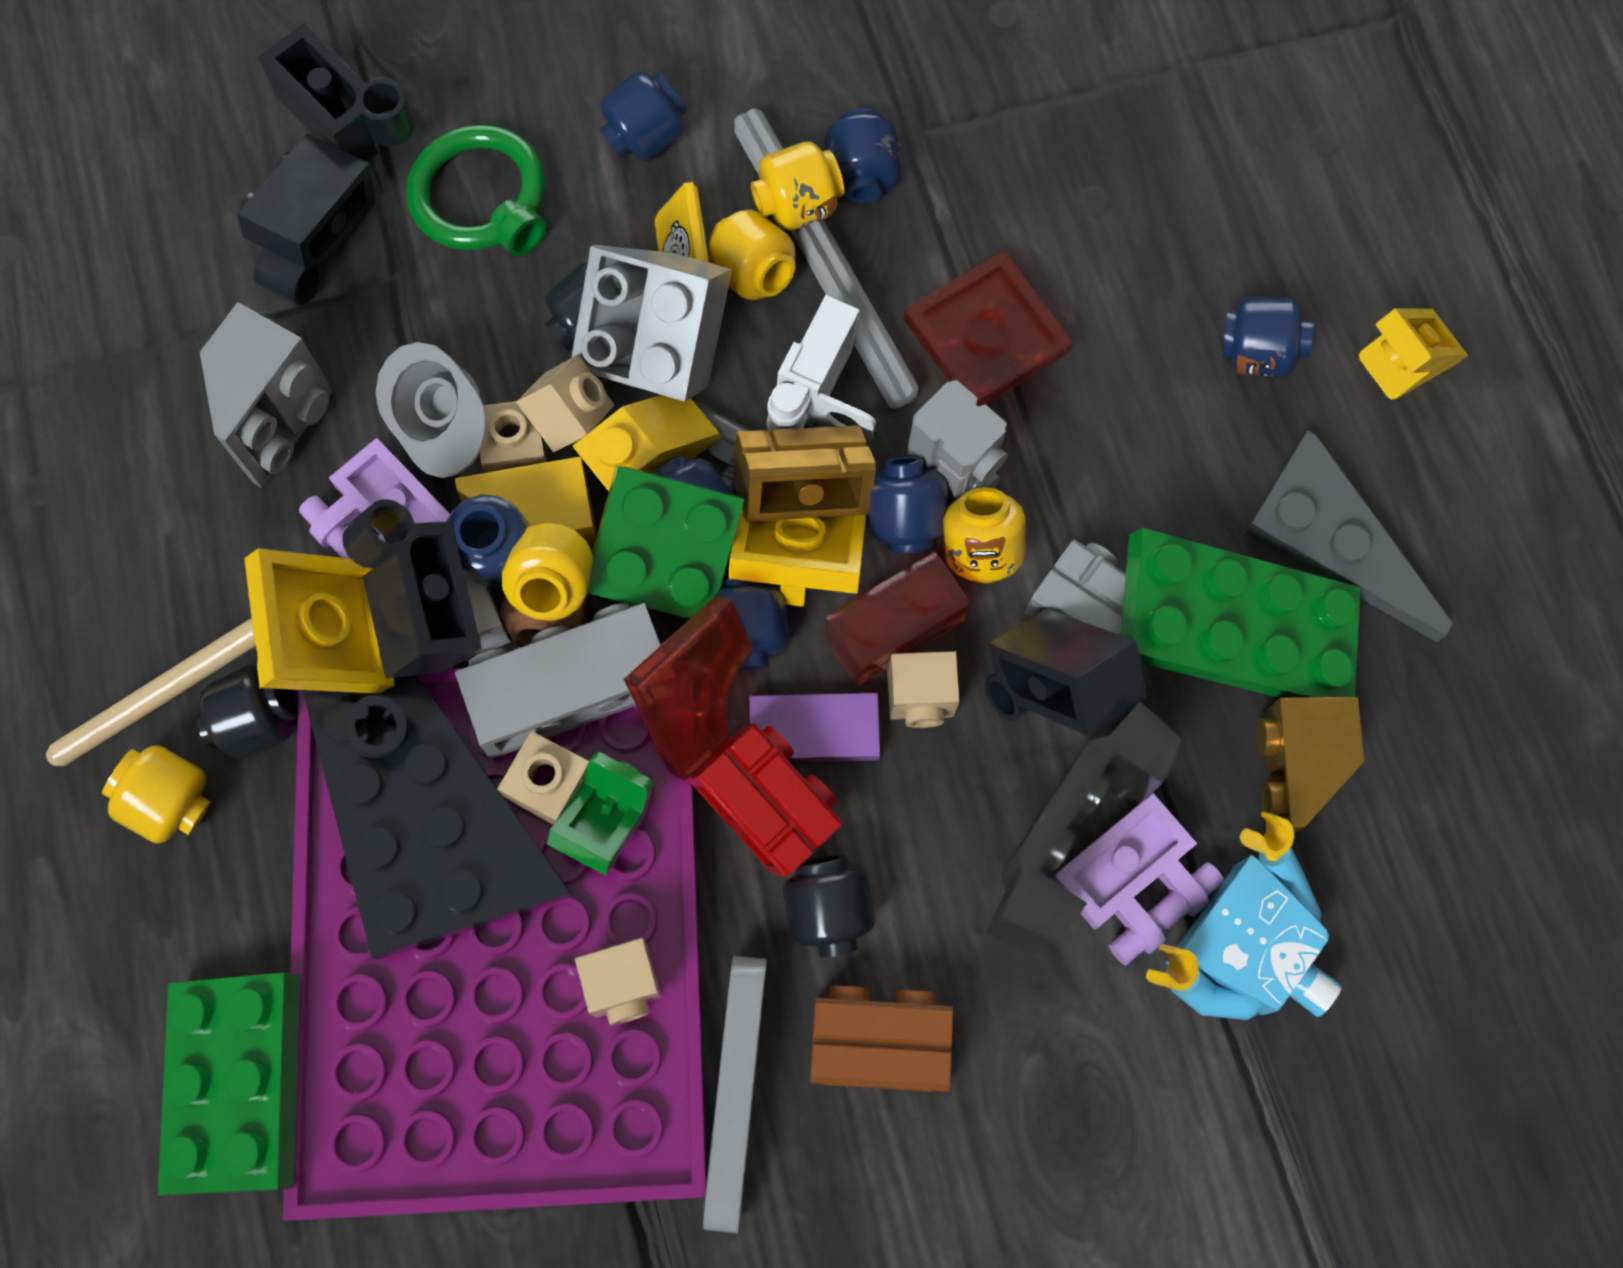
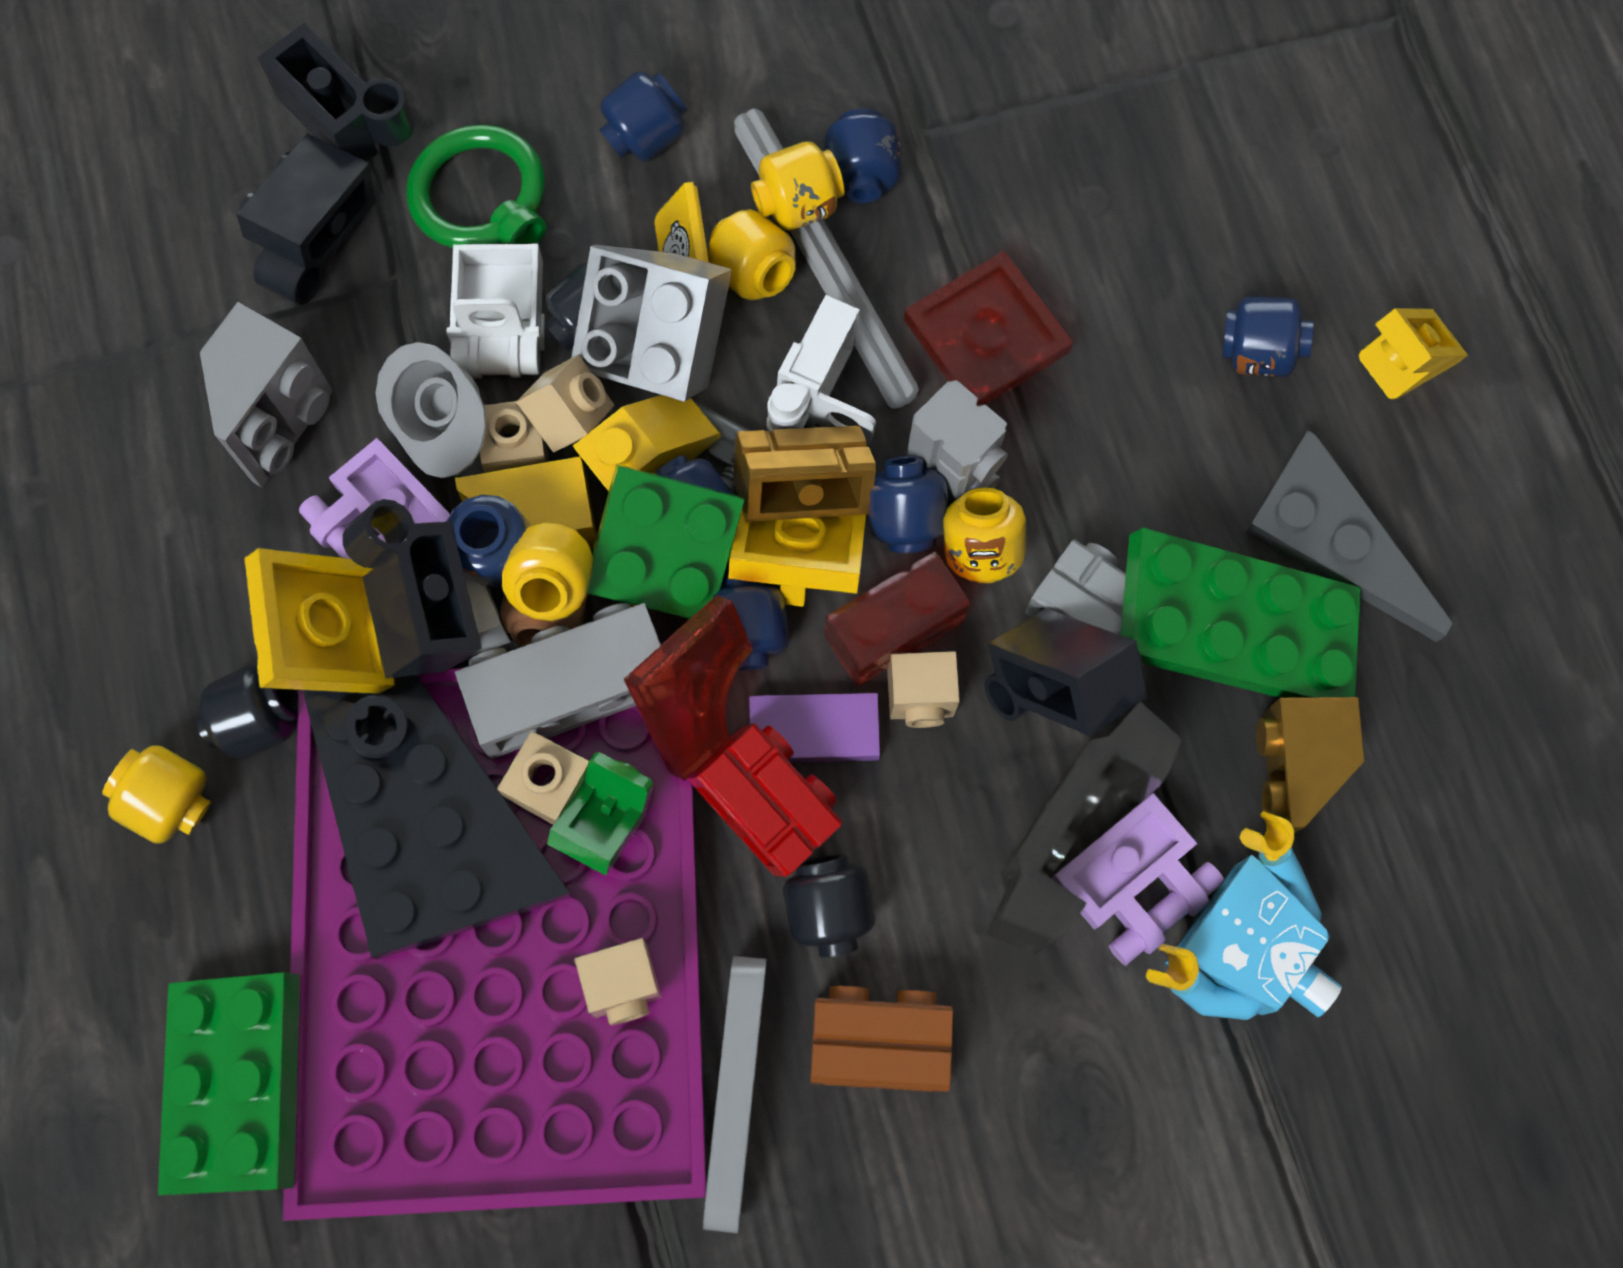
(152, 695): tan bar -> none
(497, 309): none -> white piece

